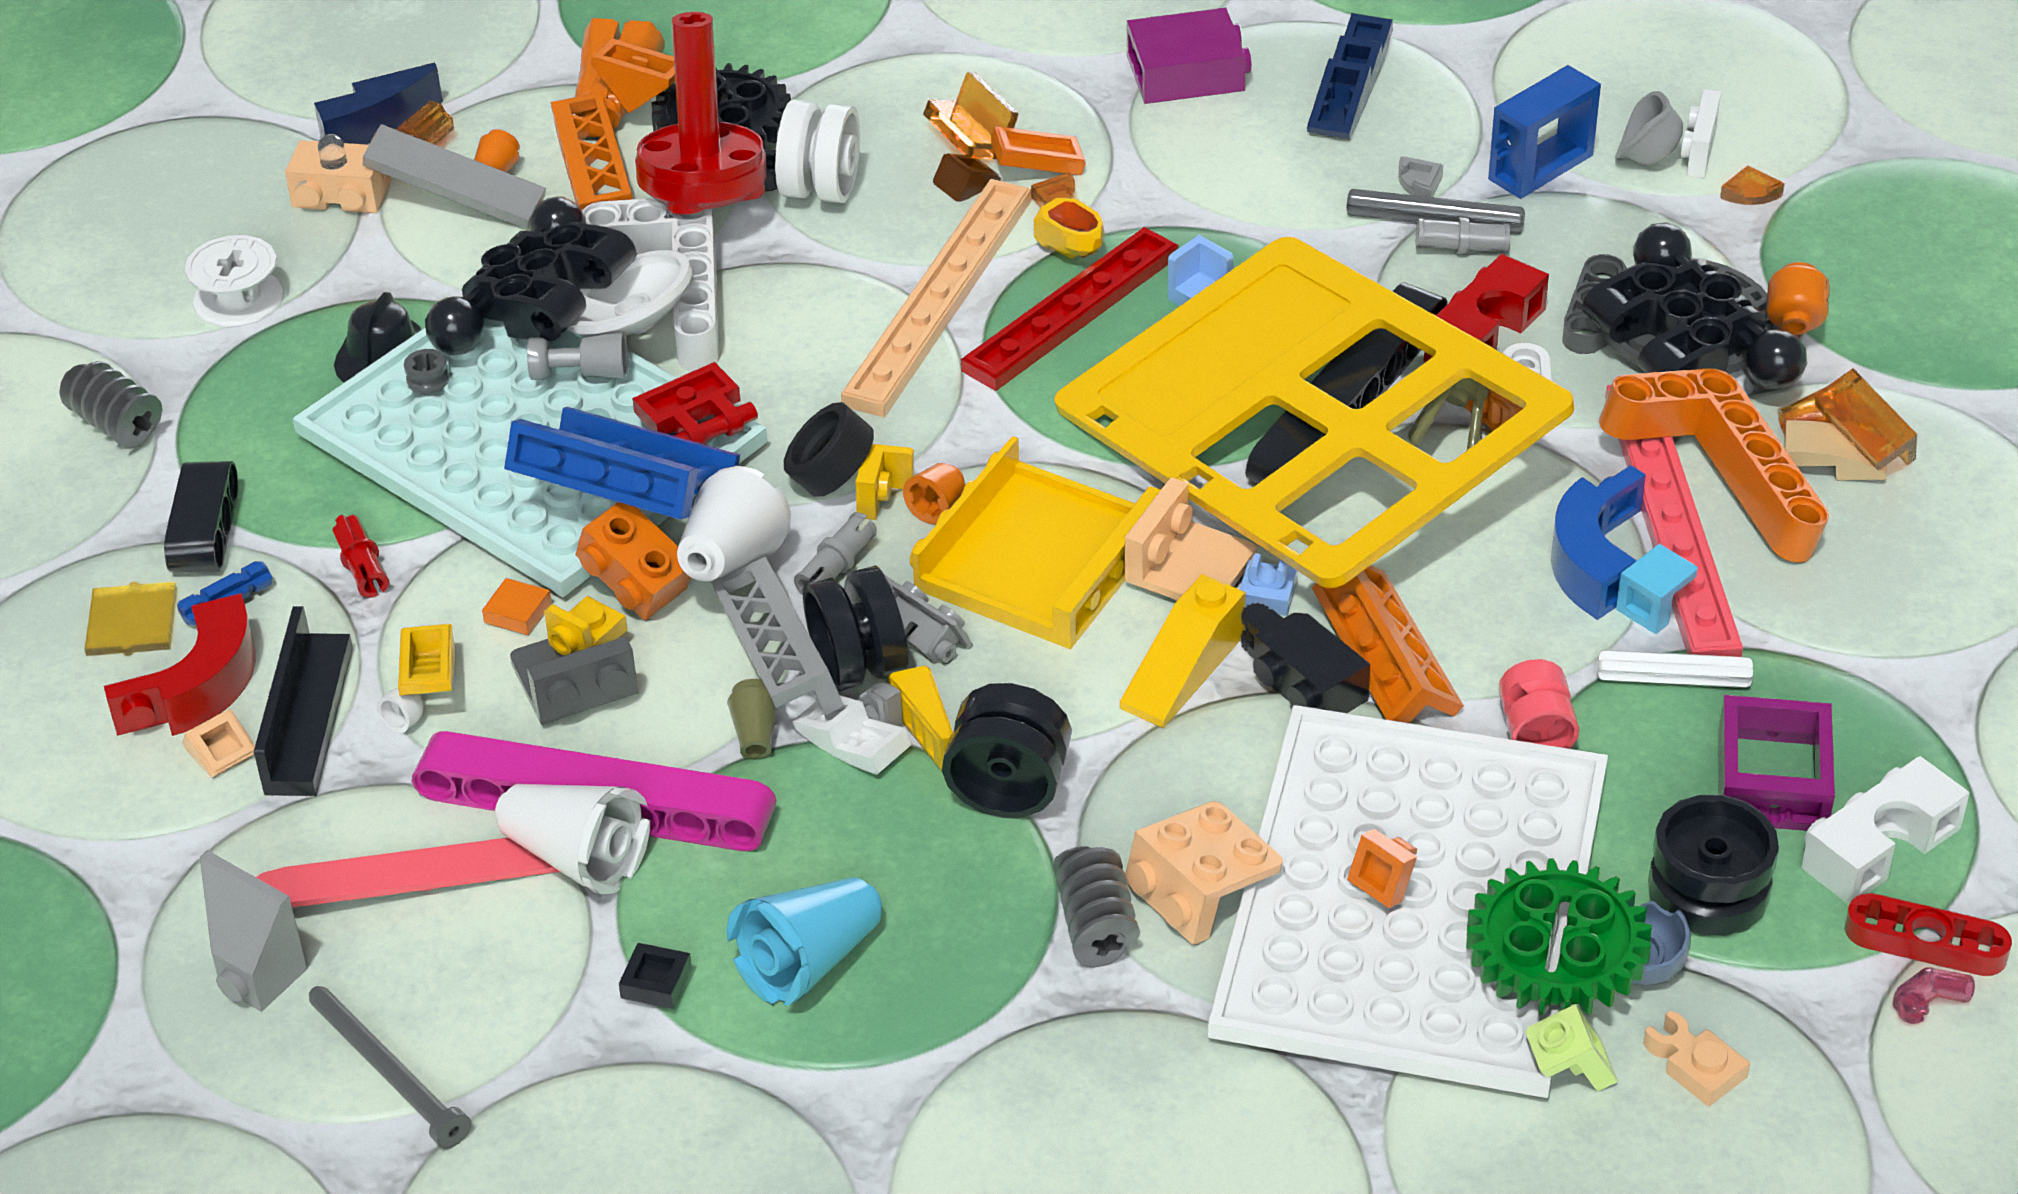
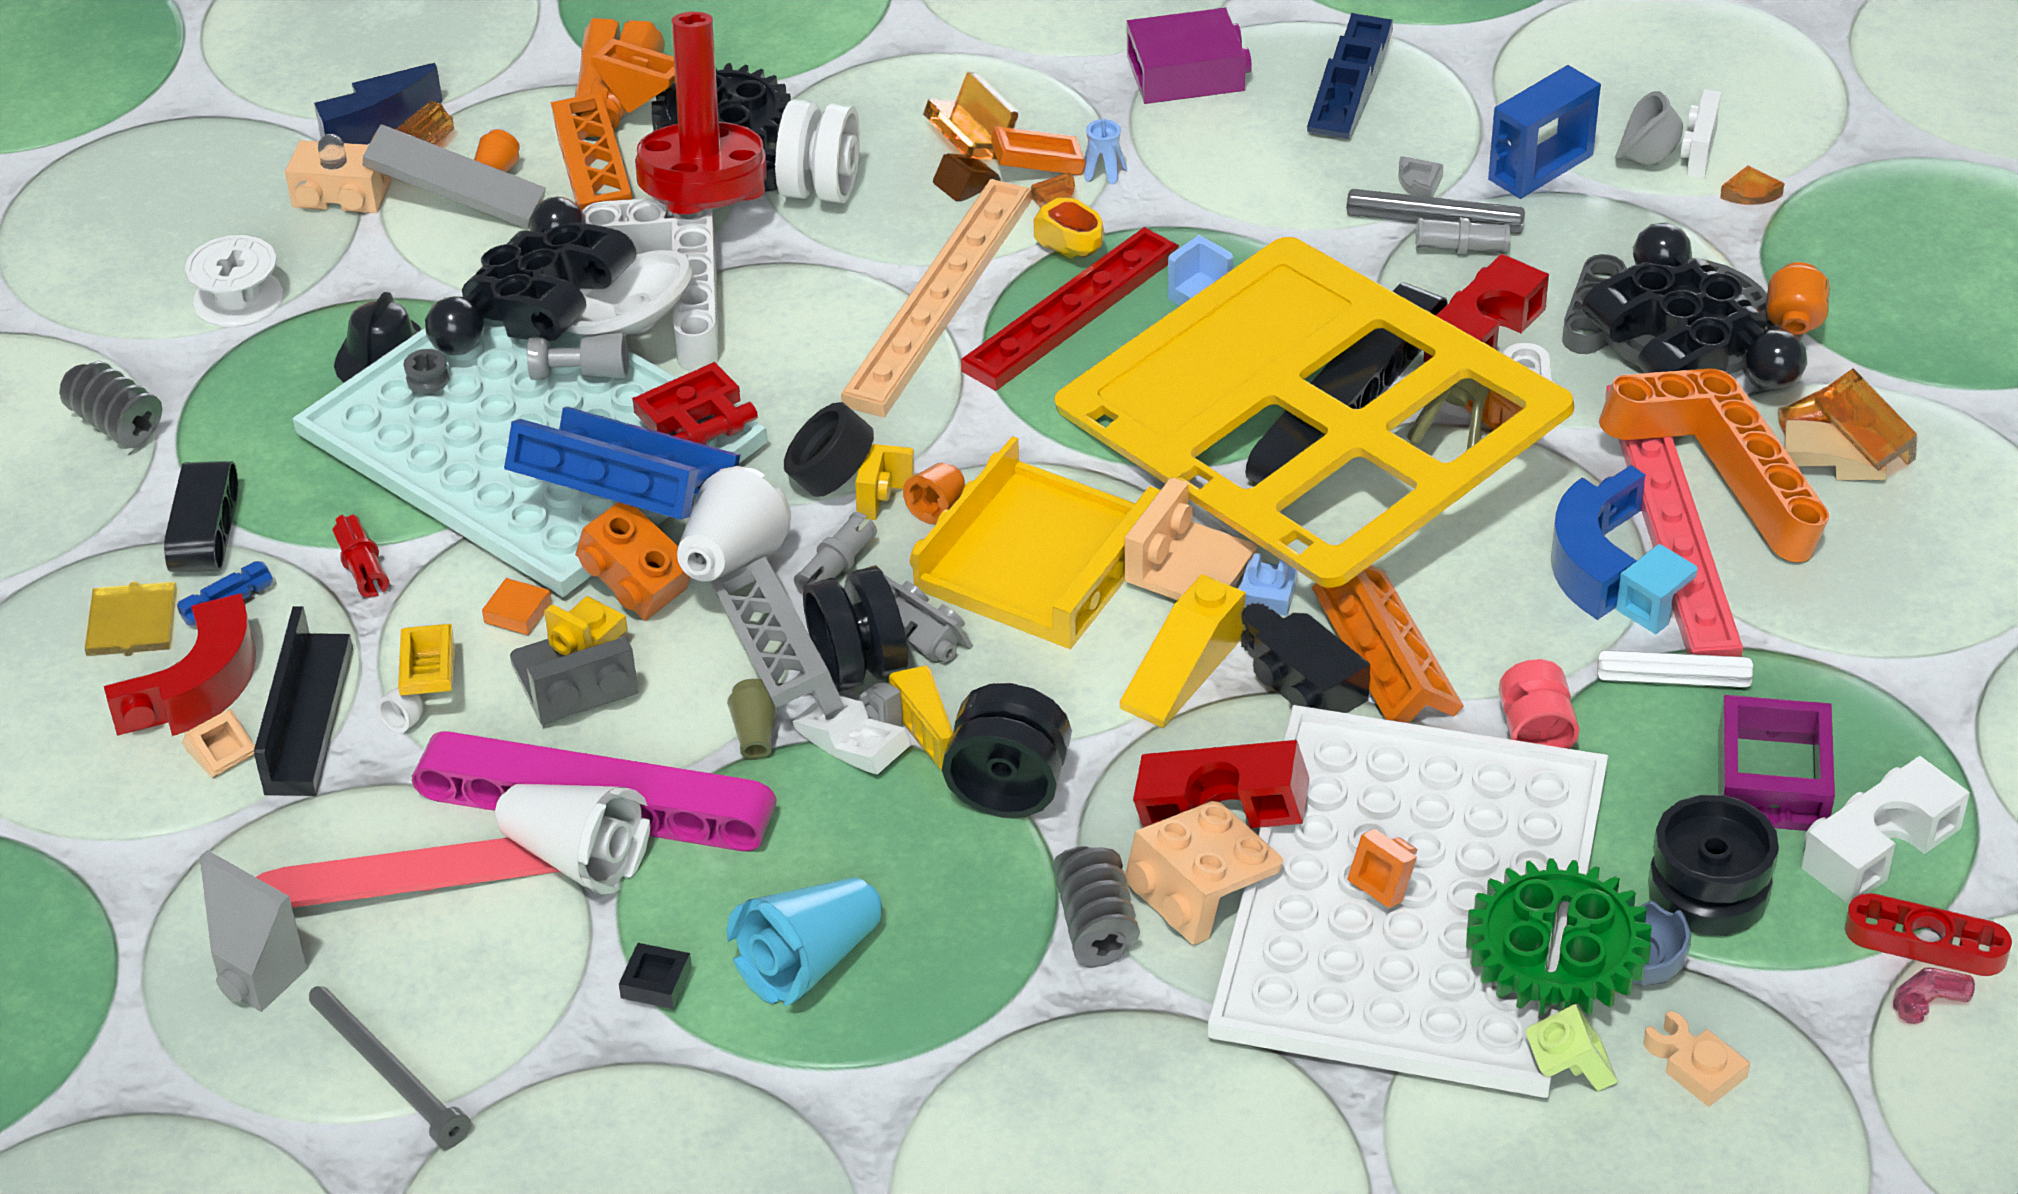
(1103, 138): none -> light blue piece
(1263, 776): none -> red arch

